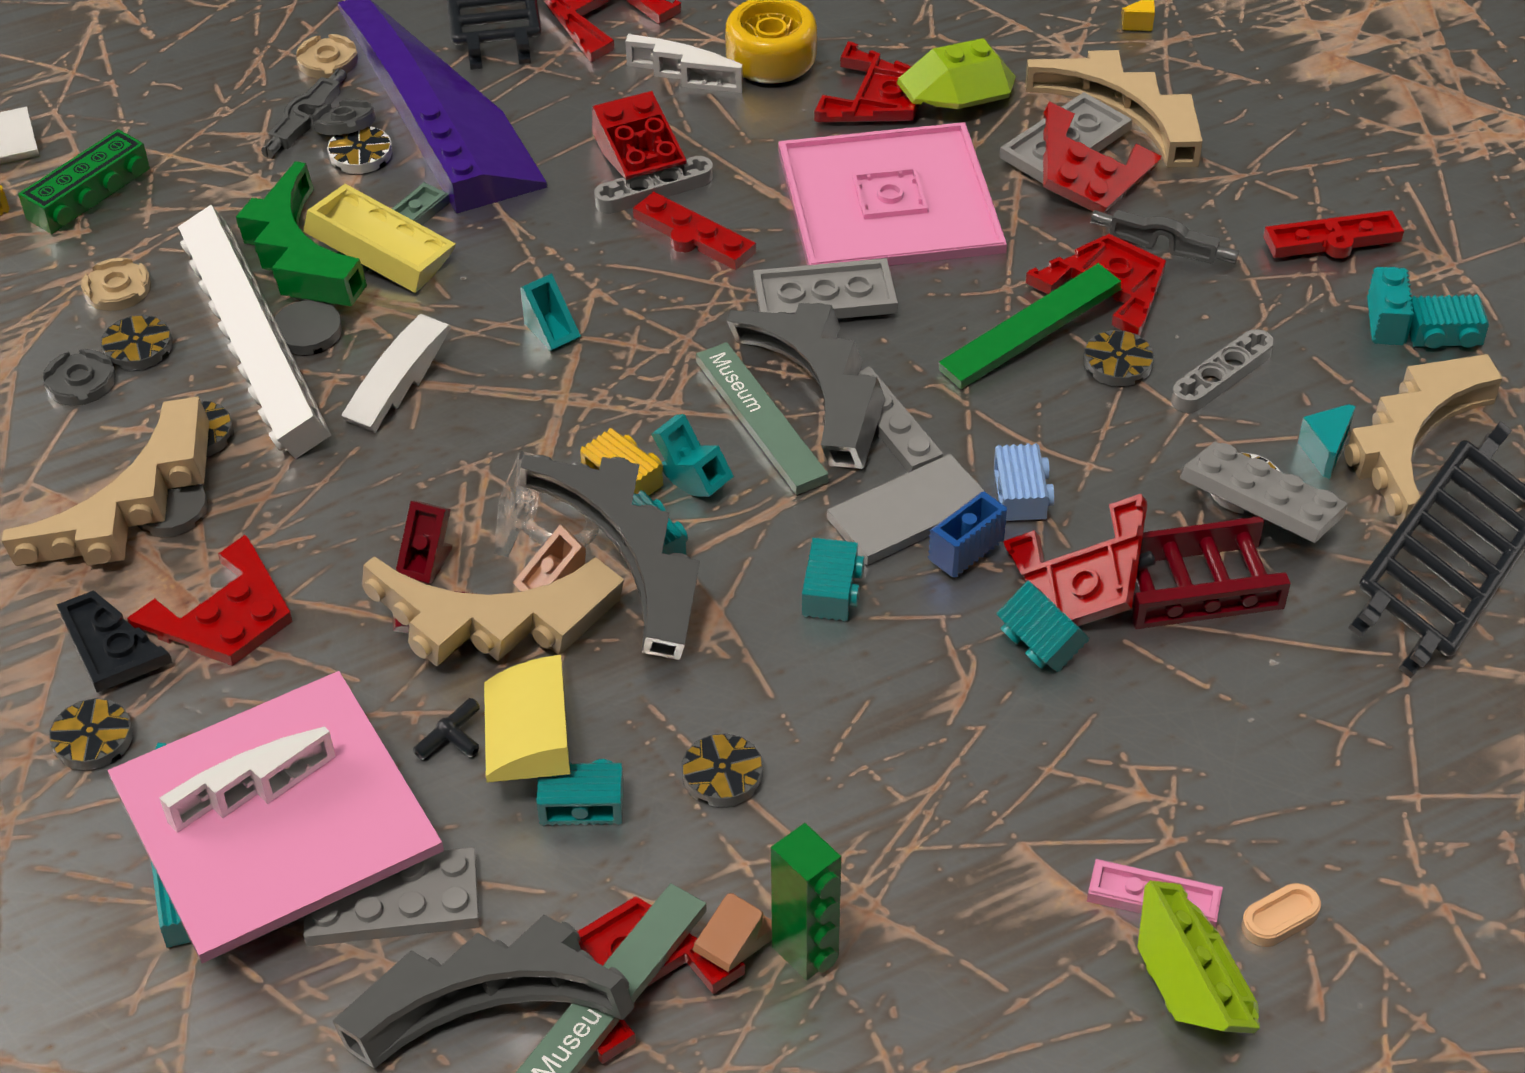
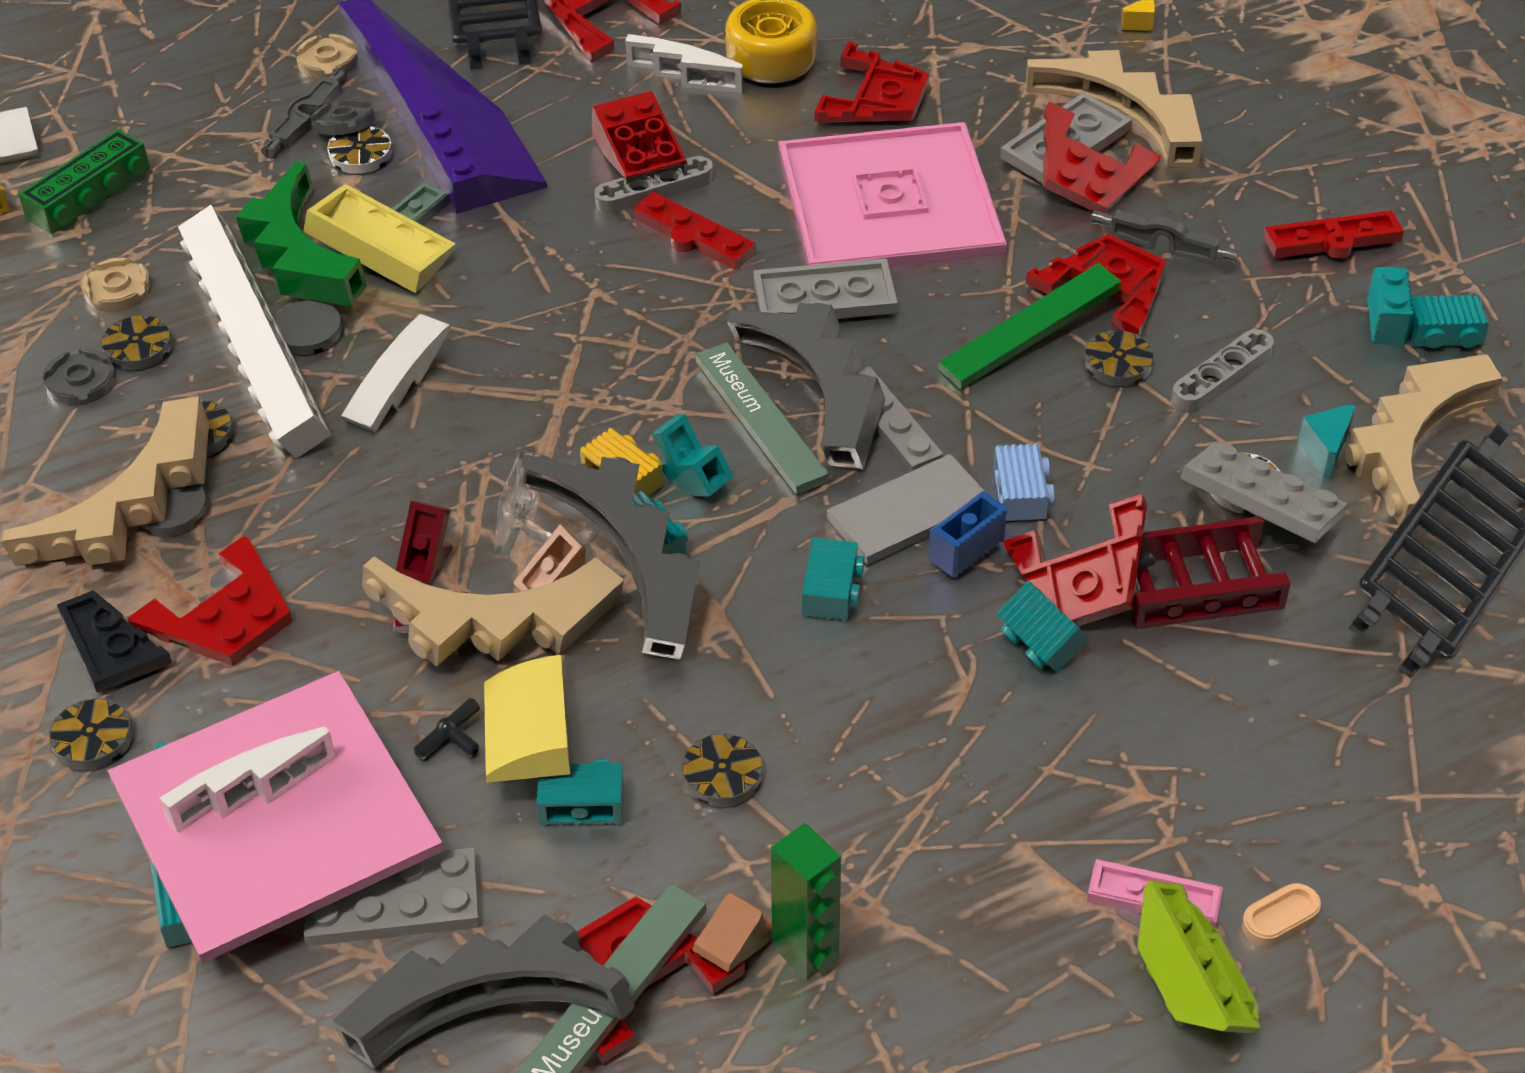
(547, 313): teal slope -> none
(958, 76): lime wedge -> none

